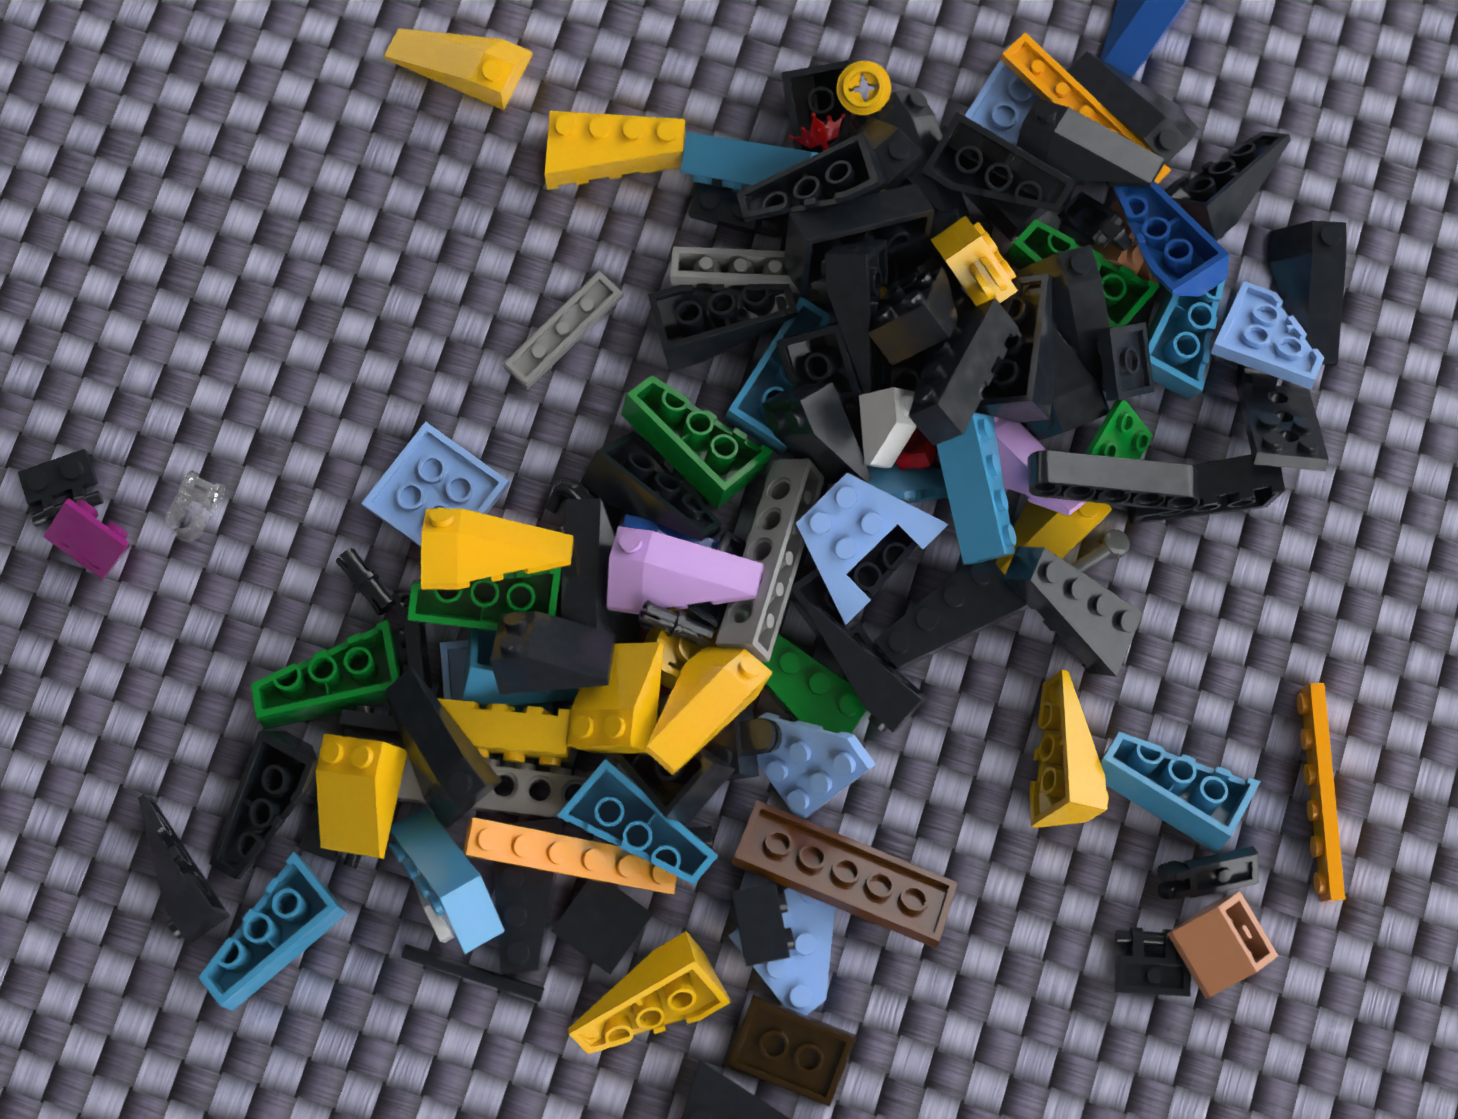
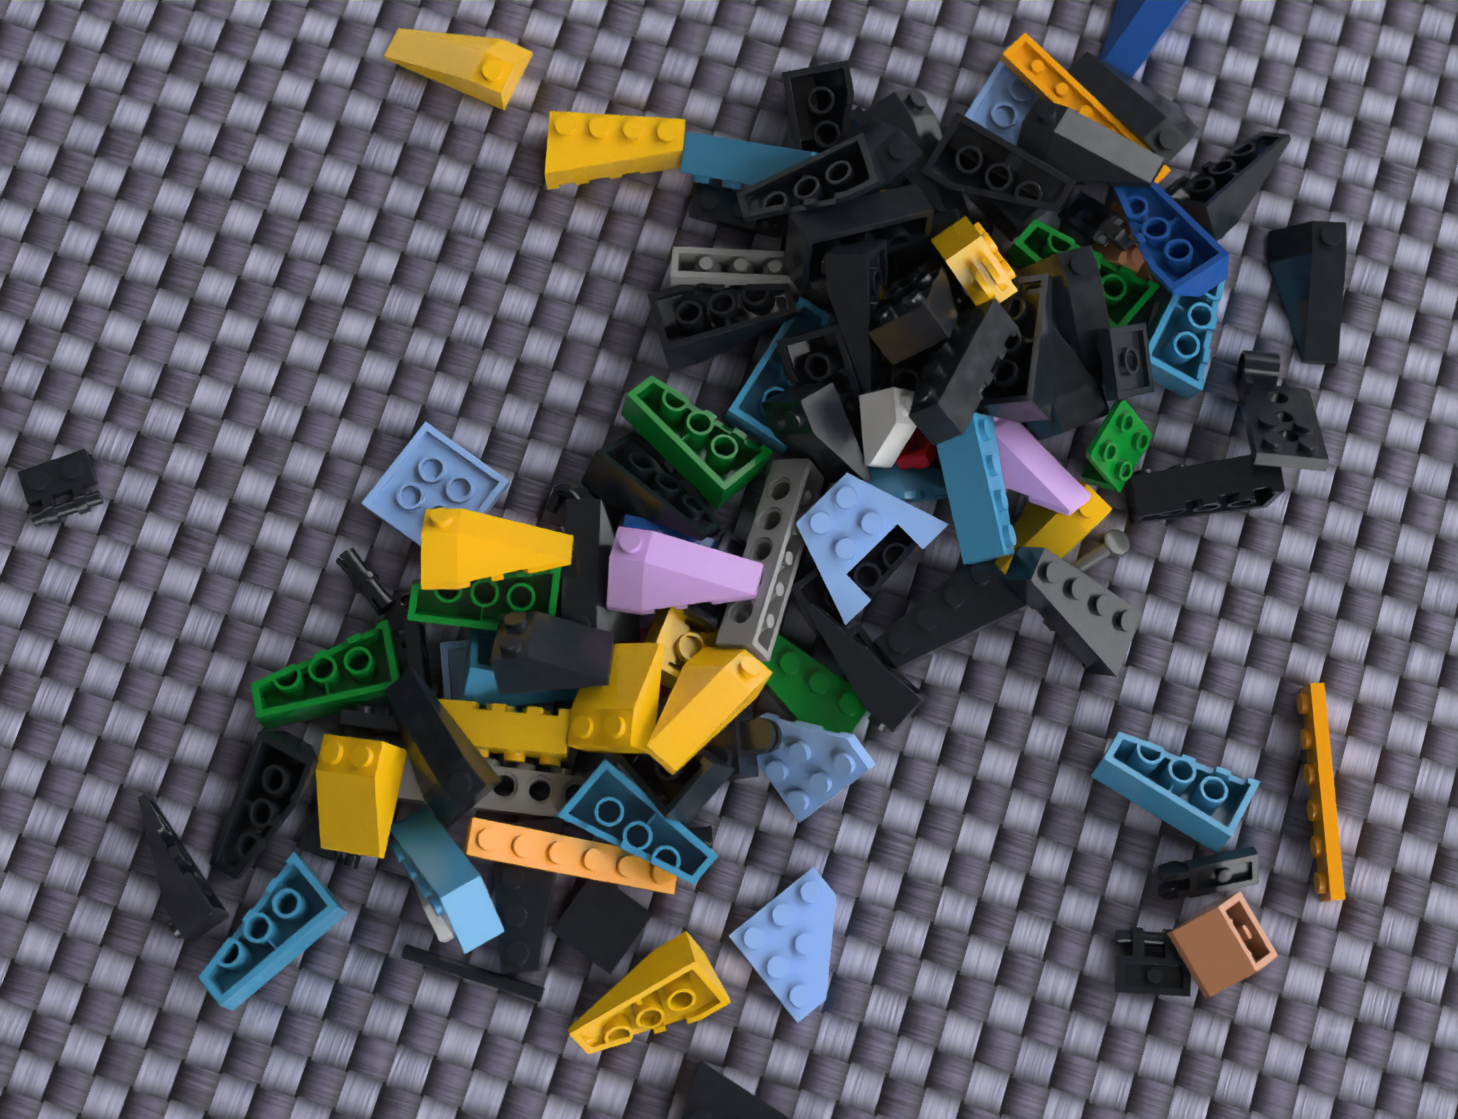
(86, 538): magenta slope -> none
(194, 499): clear piece -> none
(563, 330): light grey tile -> none
(675, 624): black pin -> none
(762, 925): black brick -> none
(791, 1050): dark brown tile -> none
(819, 132): red piece -> none
(845, 874): reddish brown plate -> none
(851, 78): yellow gear -> none
(1069, 772): yellow wedge -> none
(1113, 480): beam -> none
(1266, 338): light blue plate -> none

